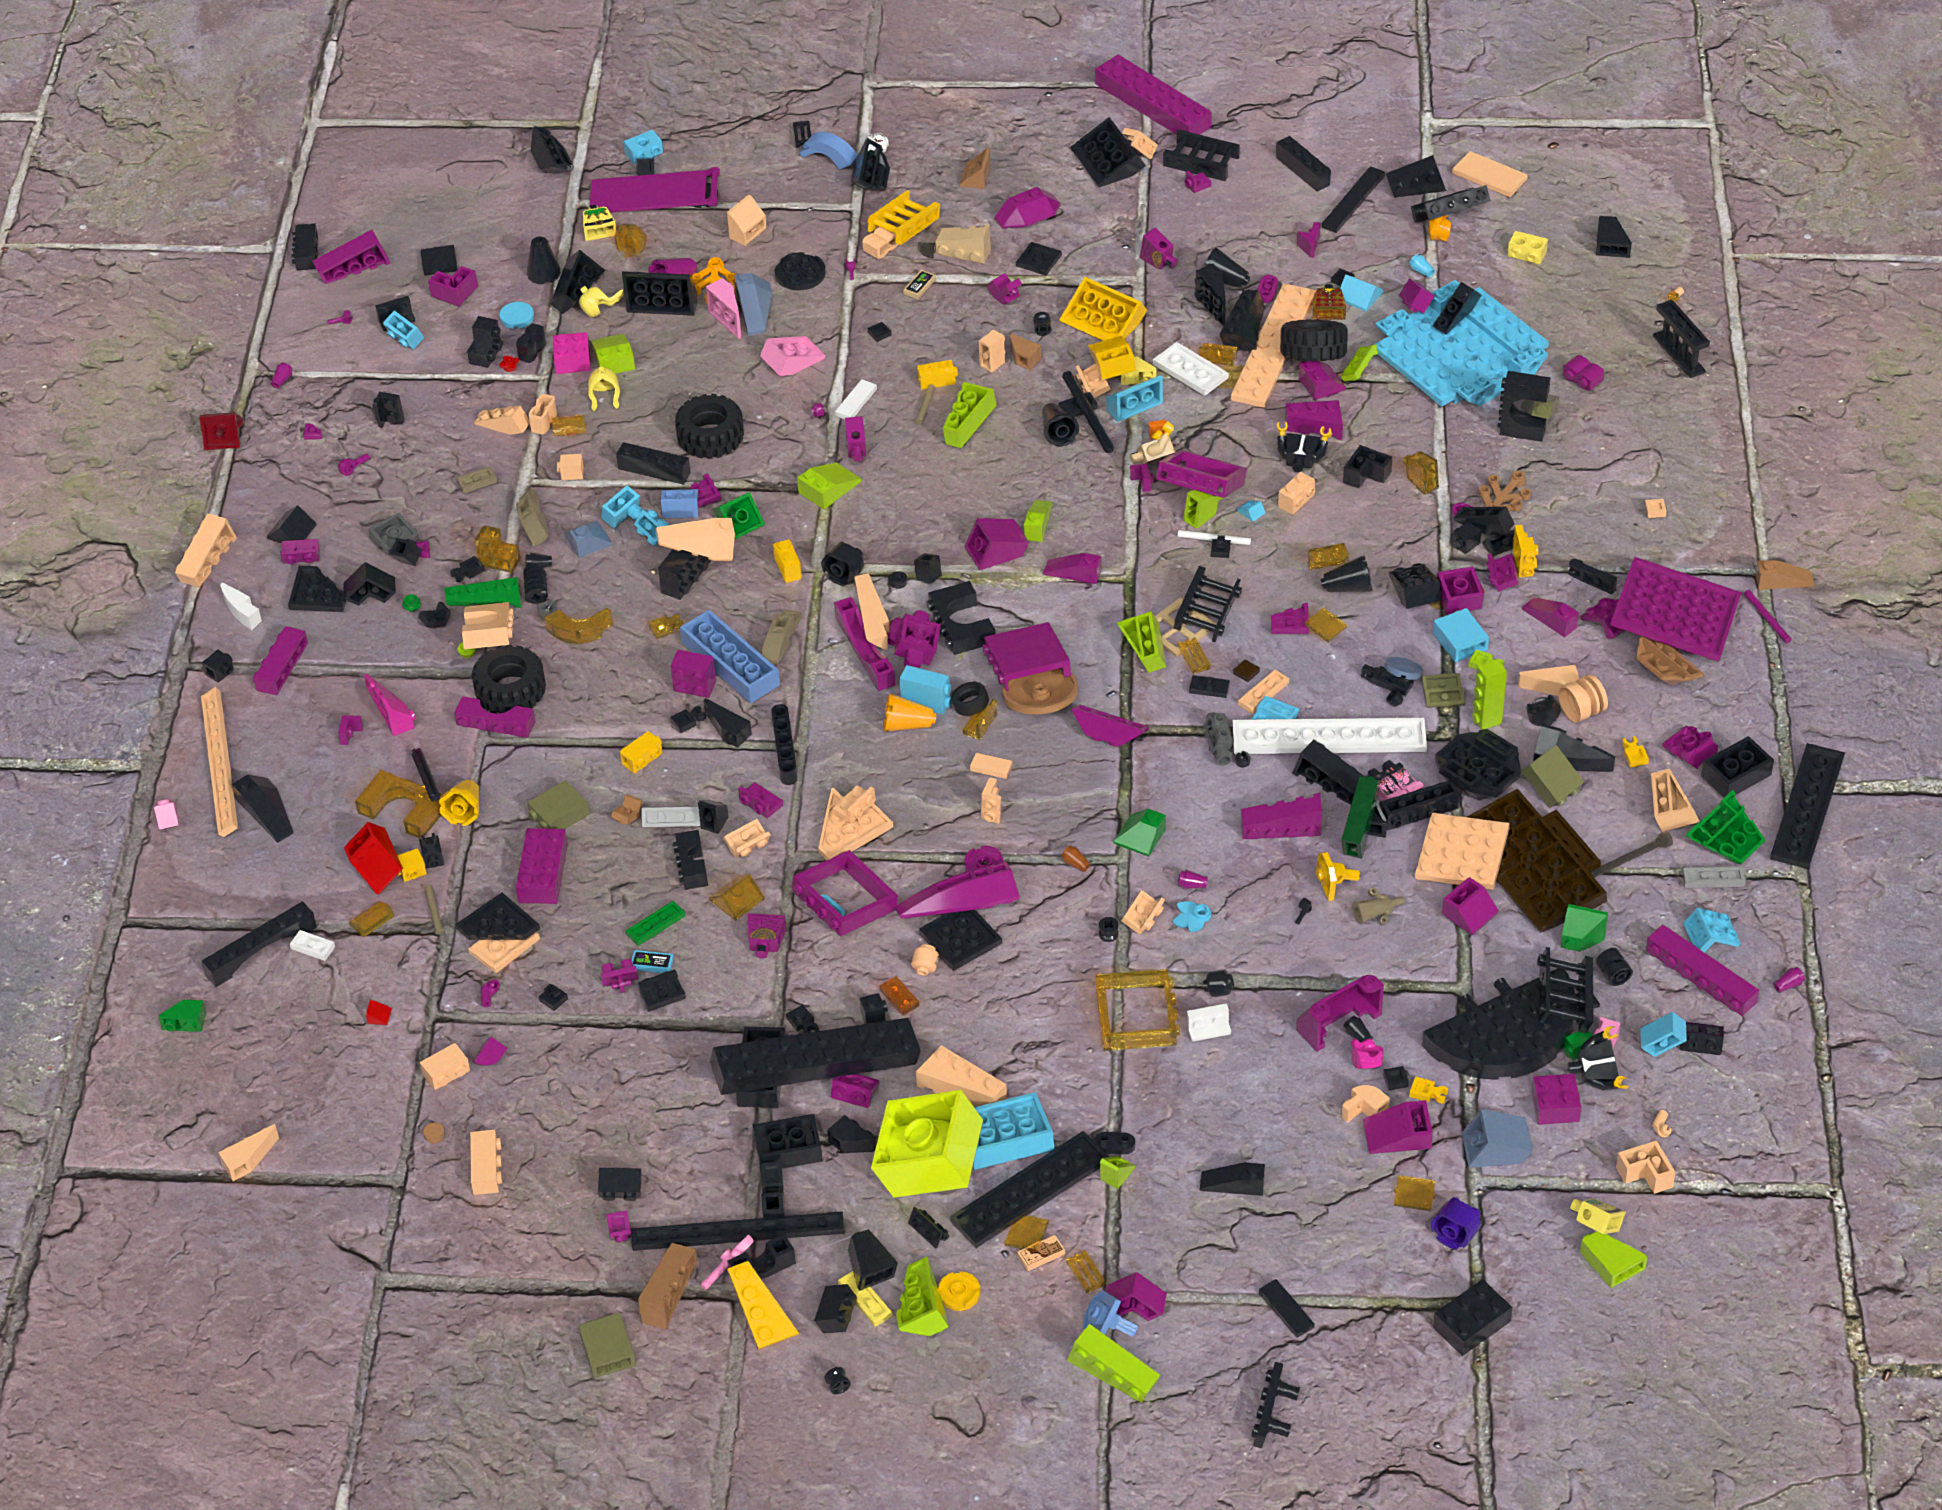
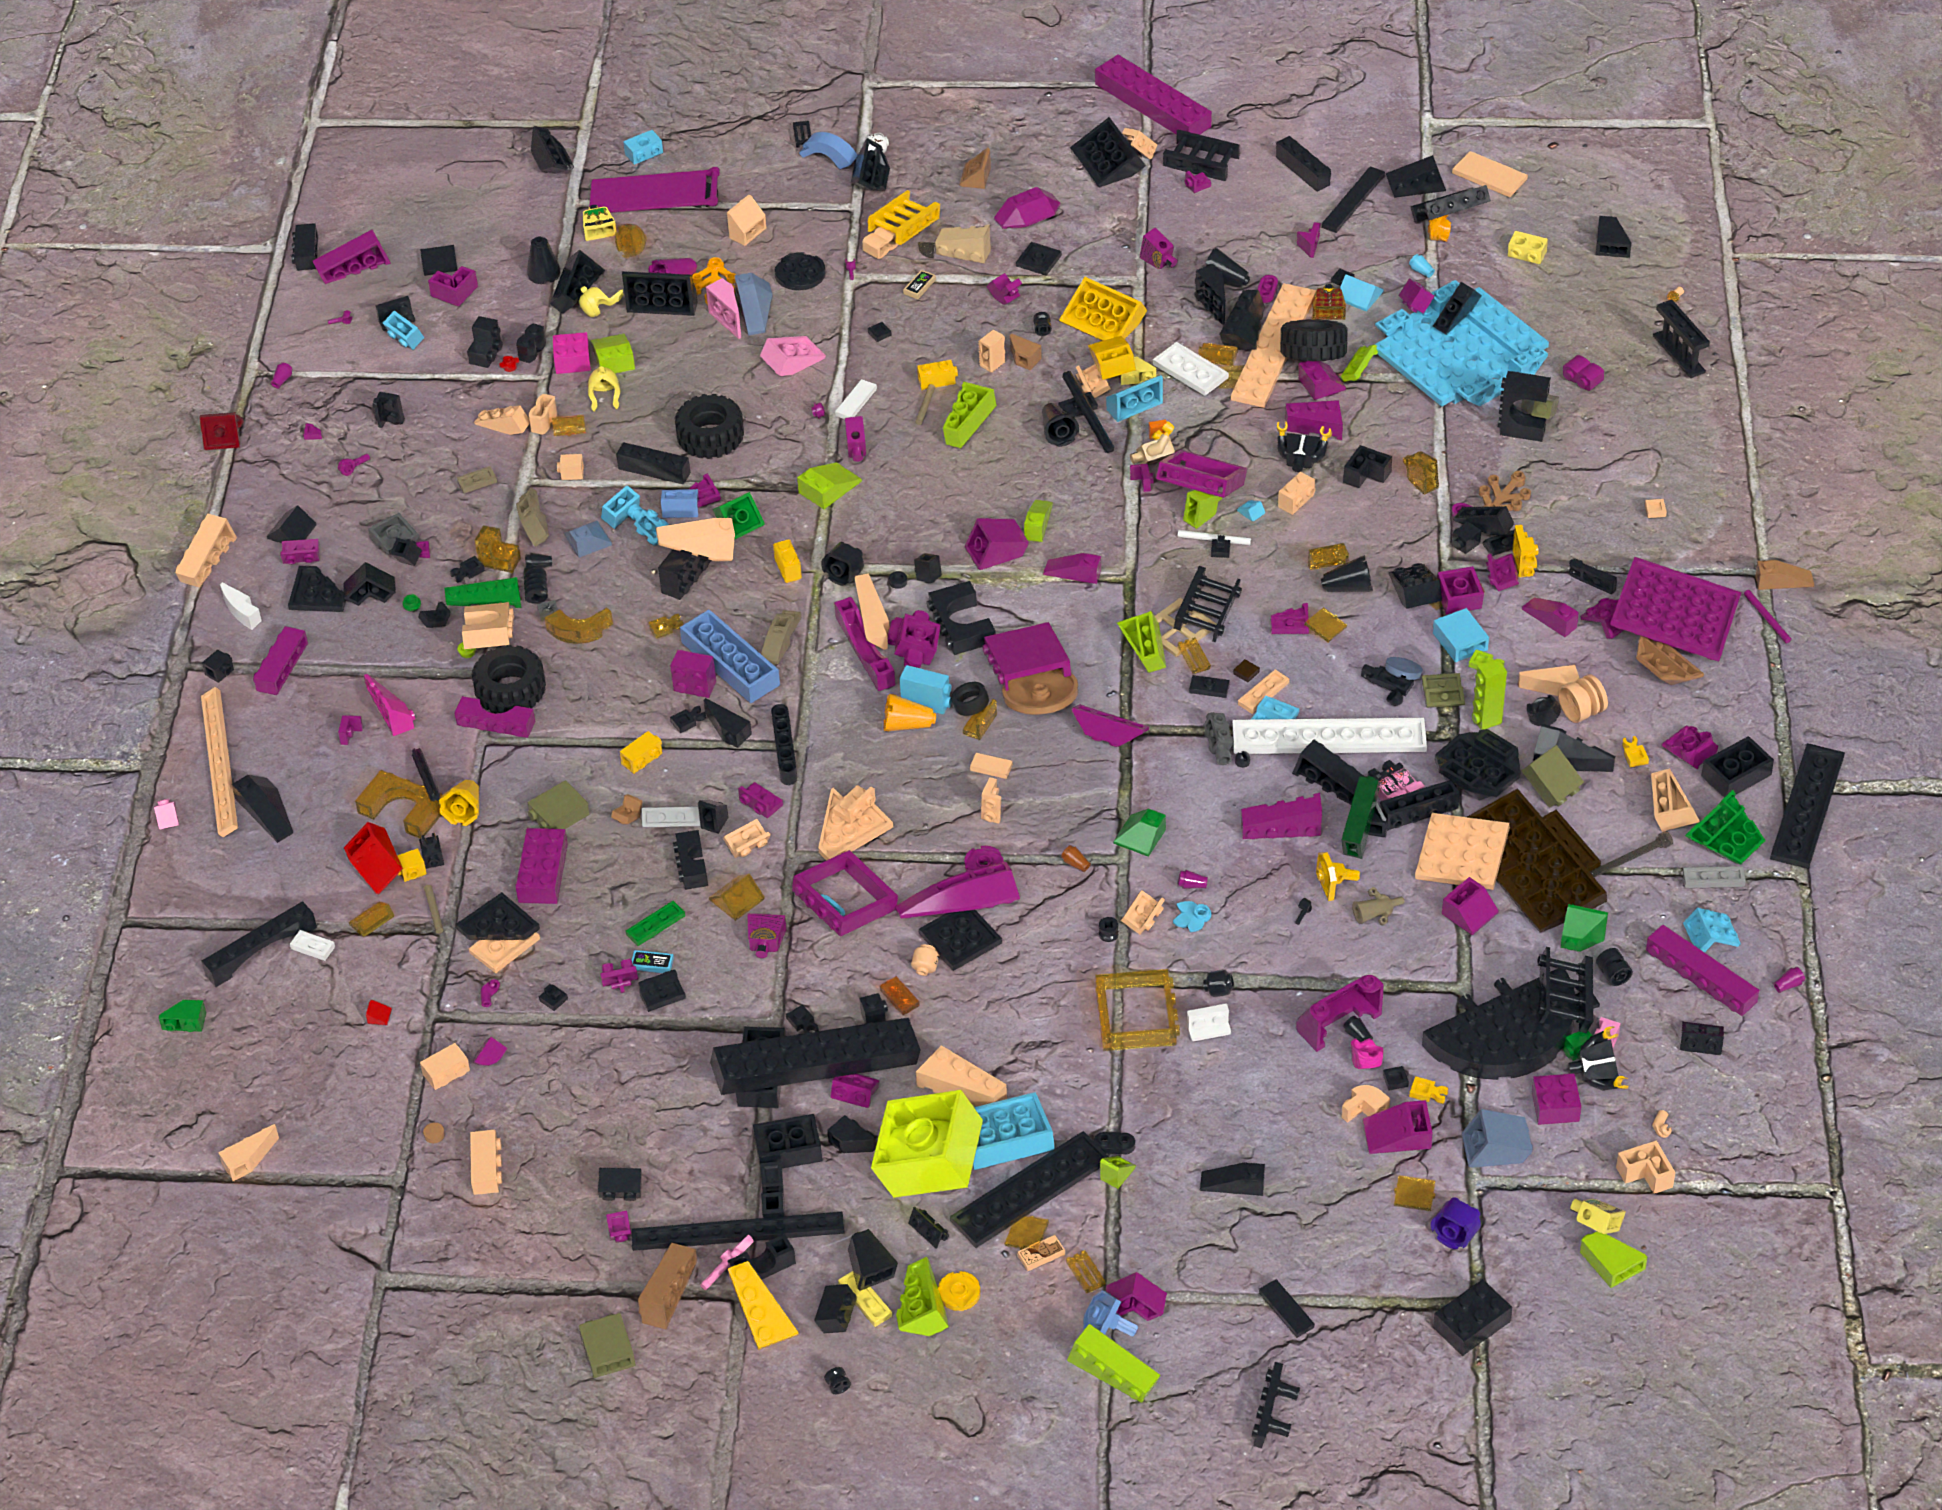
(516, 315): medium azure tile -> none
(645, 166): black tile -> none
(1663, 1034): medium azure brick -> none

